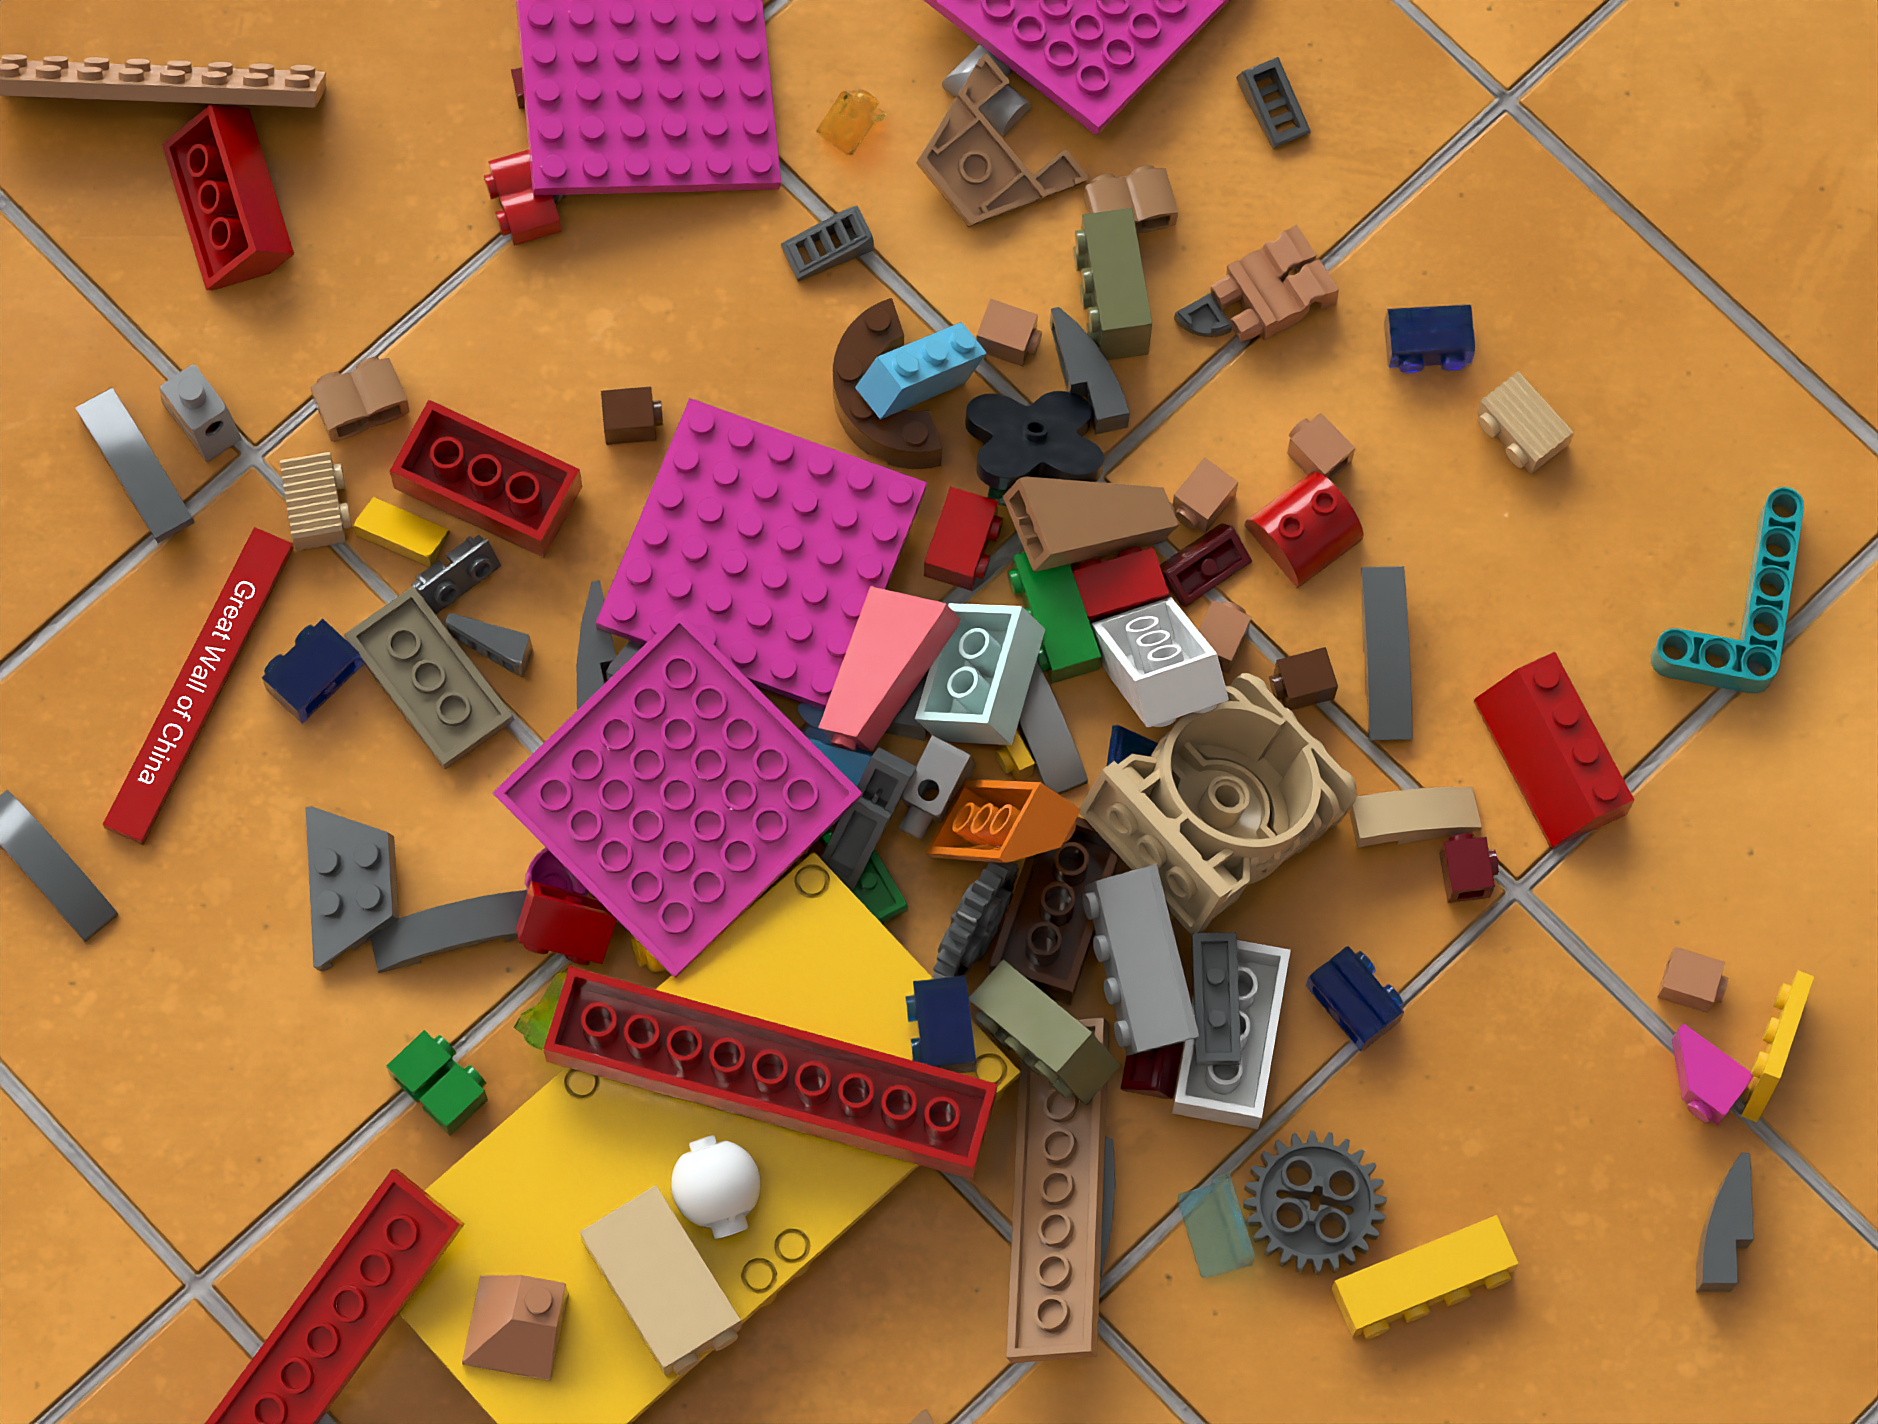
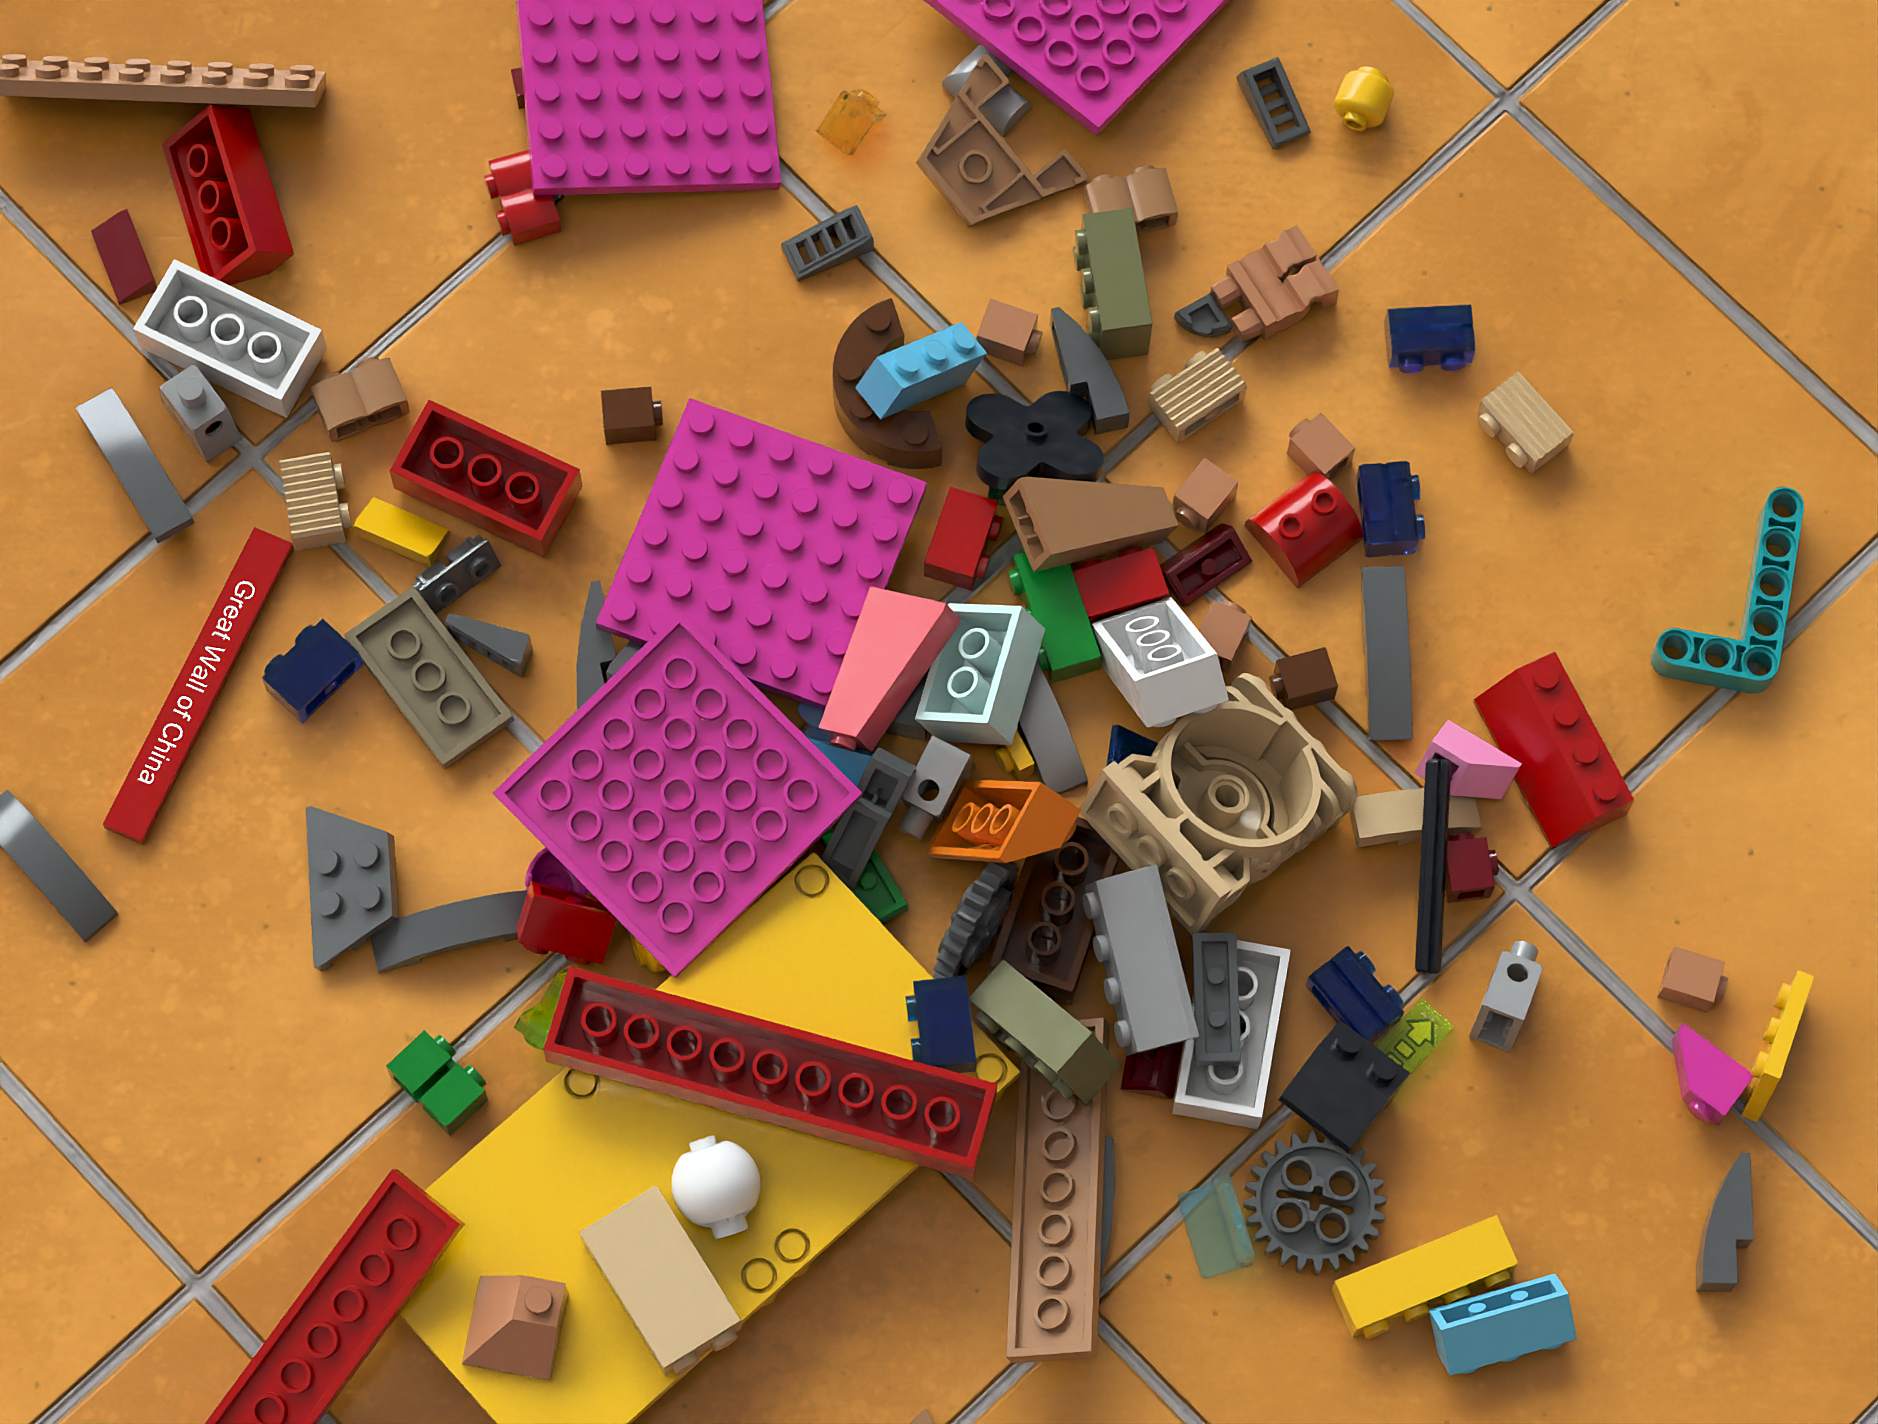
(124, 258): none -> dark red slope
(230, 338): none -> white brick
(1196, 394): none -> tan brick
(1344, 1086): none -> black slope
(1364, 98): none -> yellow head
(1388, 509): none -> clear blue brick
(1415, 1036): none -> clear neon green tile
(1433, 866): none -> black axle
(1475, 765): none -> bright pink slope
(1502, 1324): none -> medium azure brick
(1507, 997): none -> light grey torso

